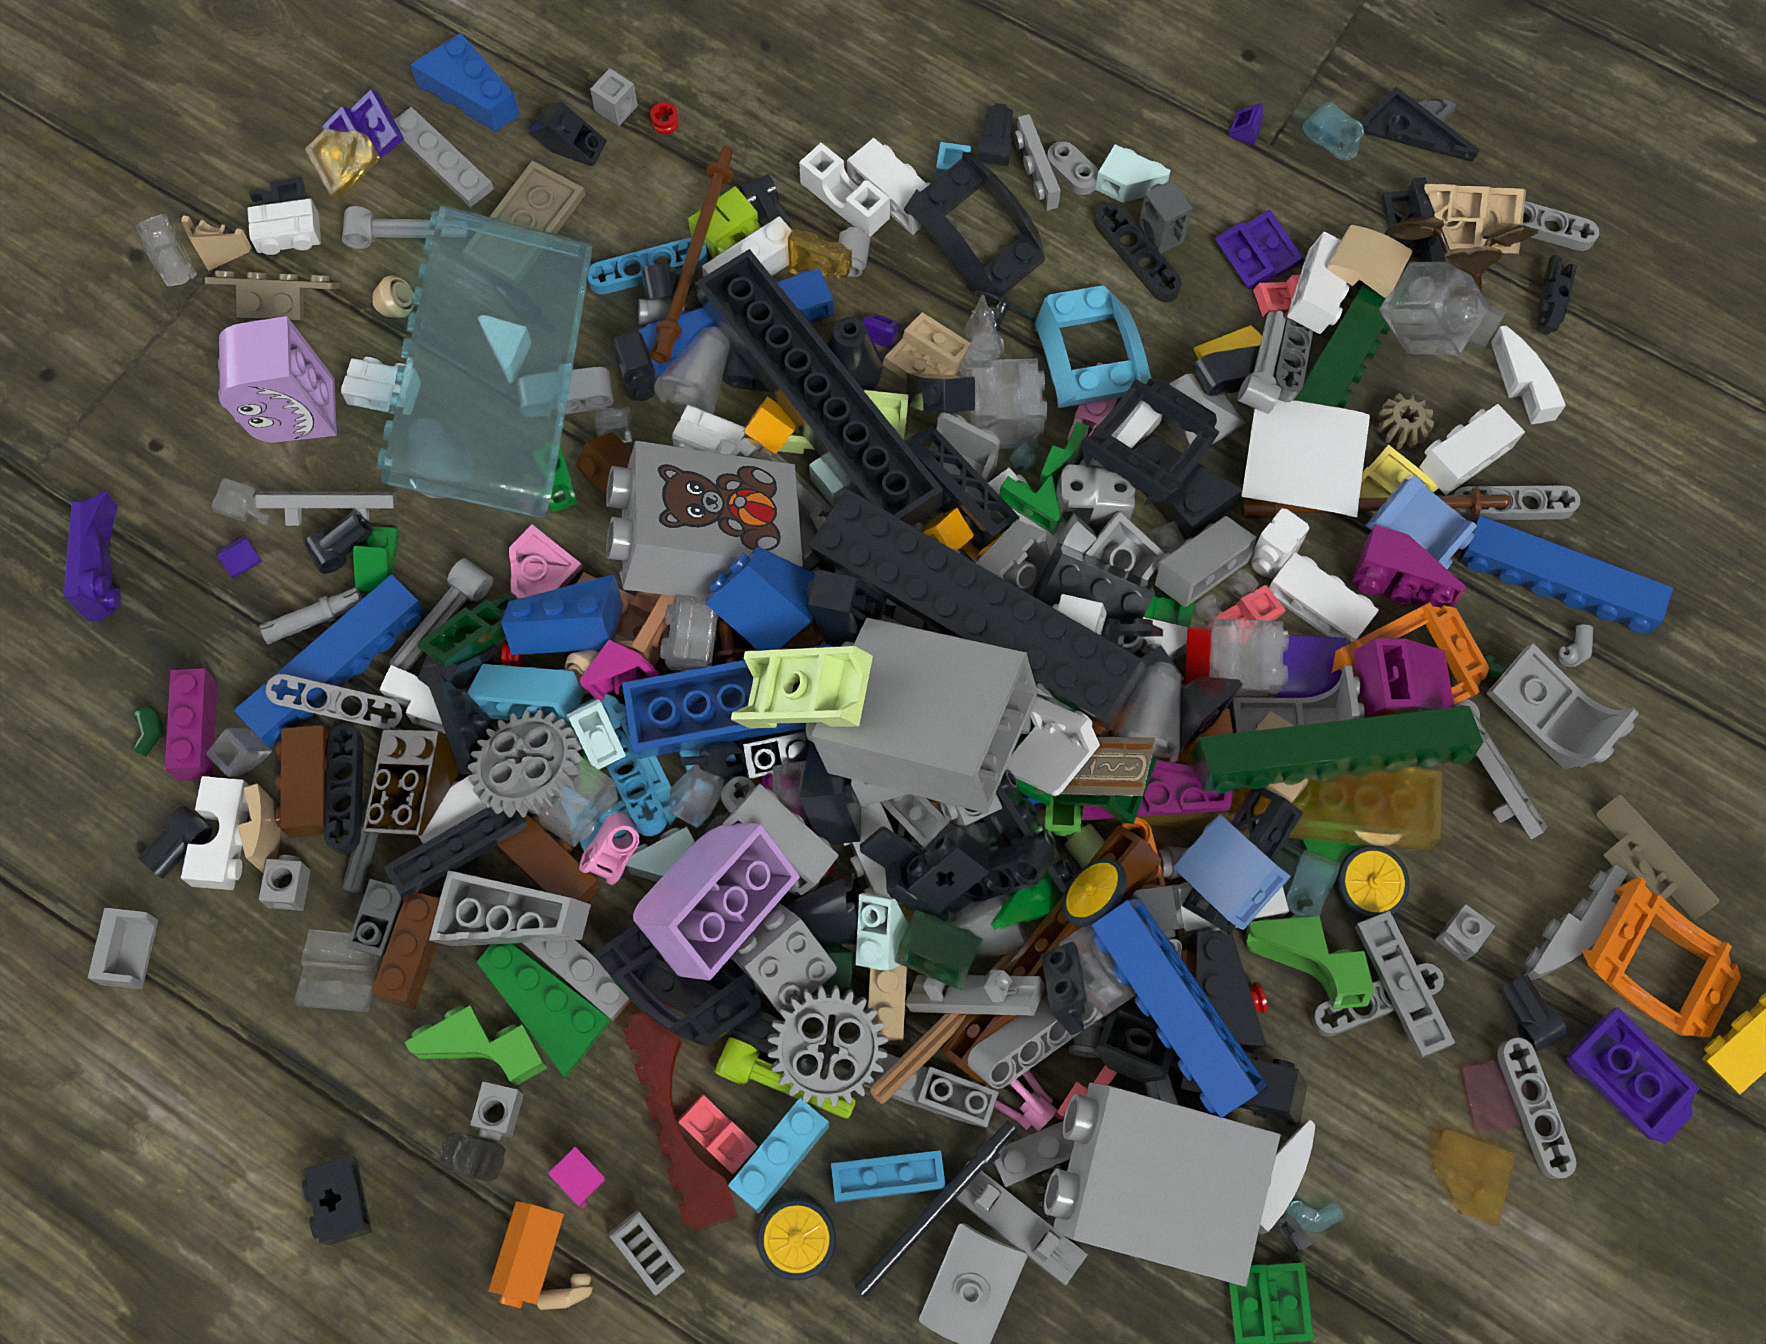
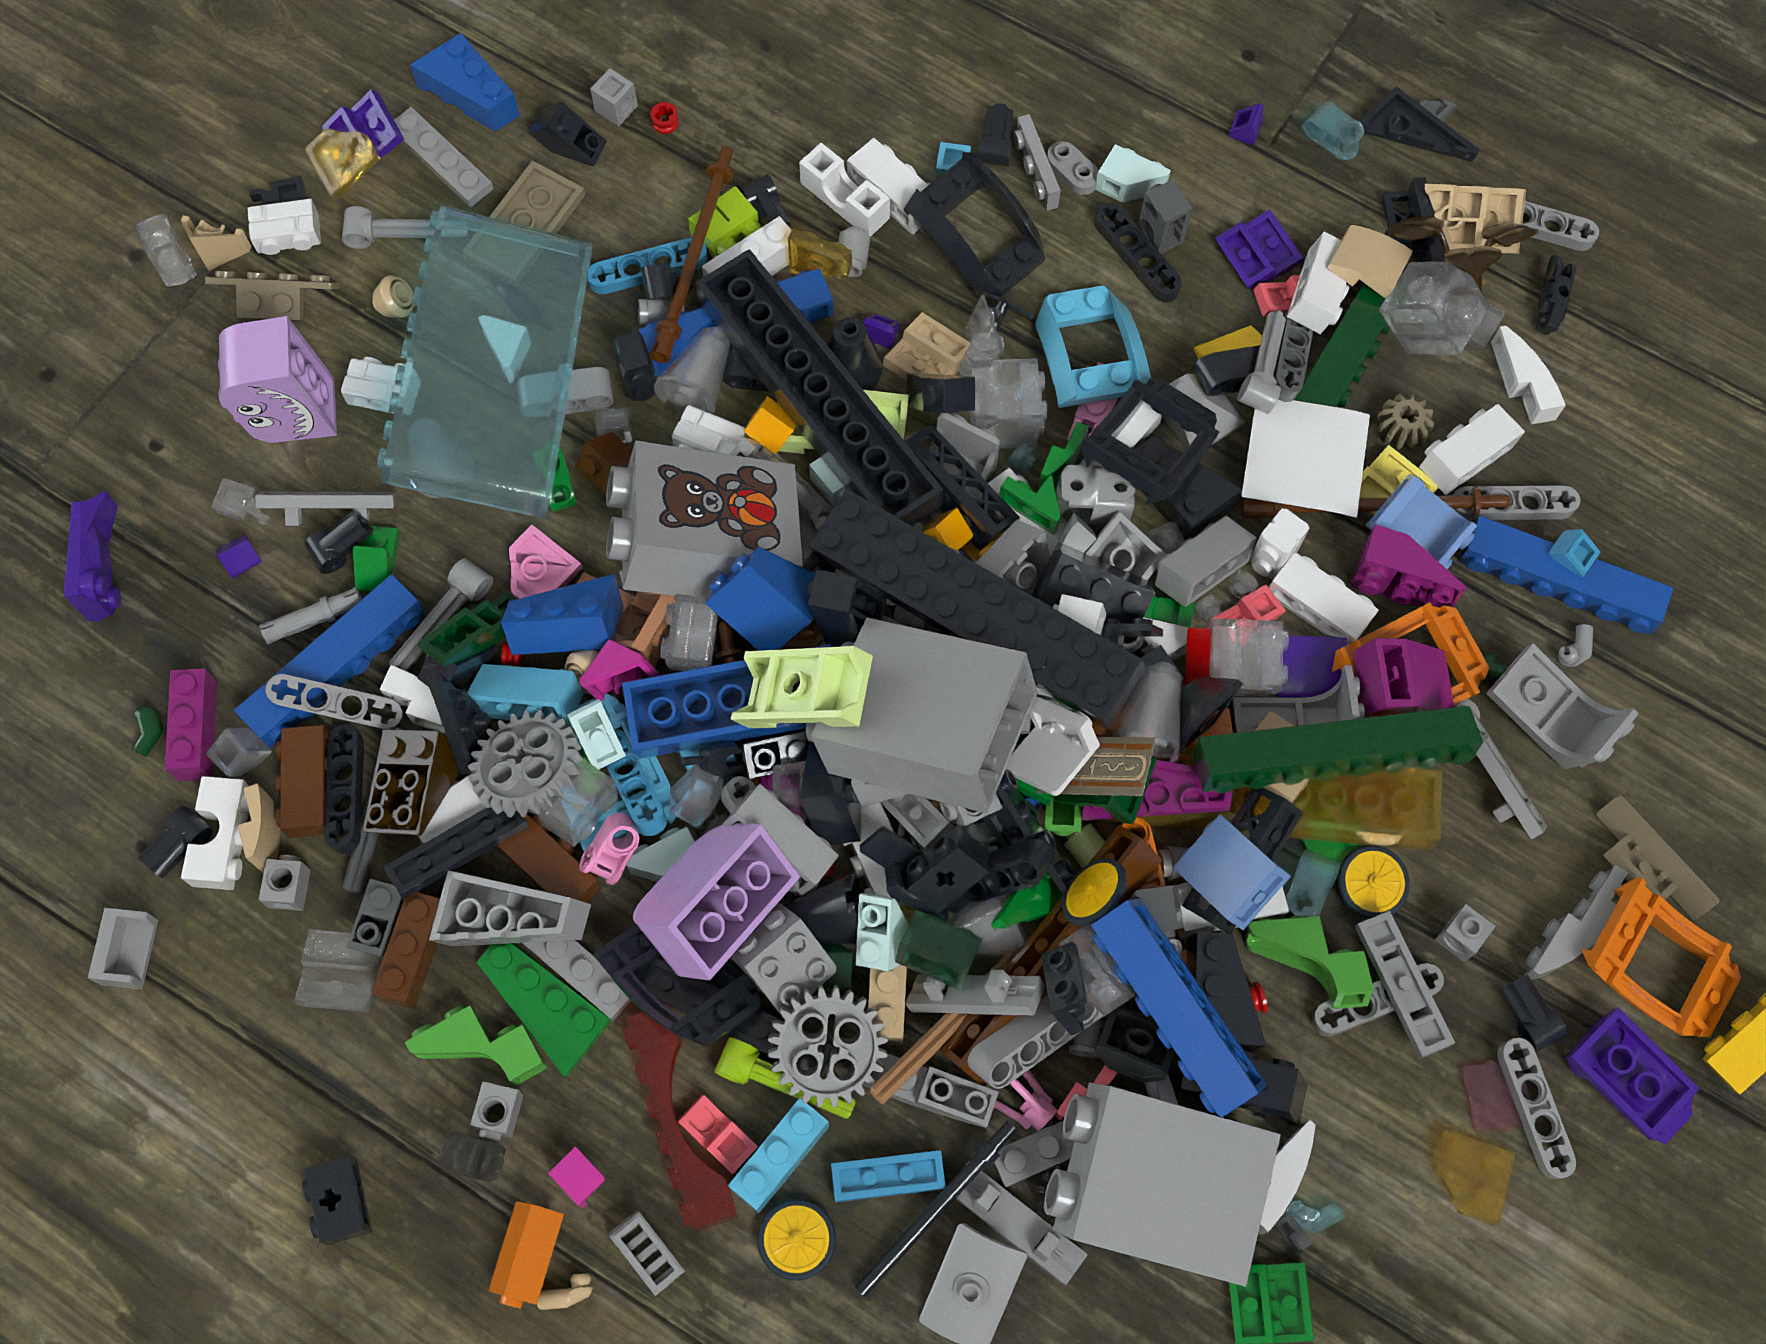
(1575, 551): none -> dark azure slope

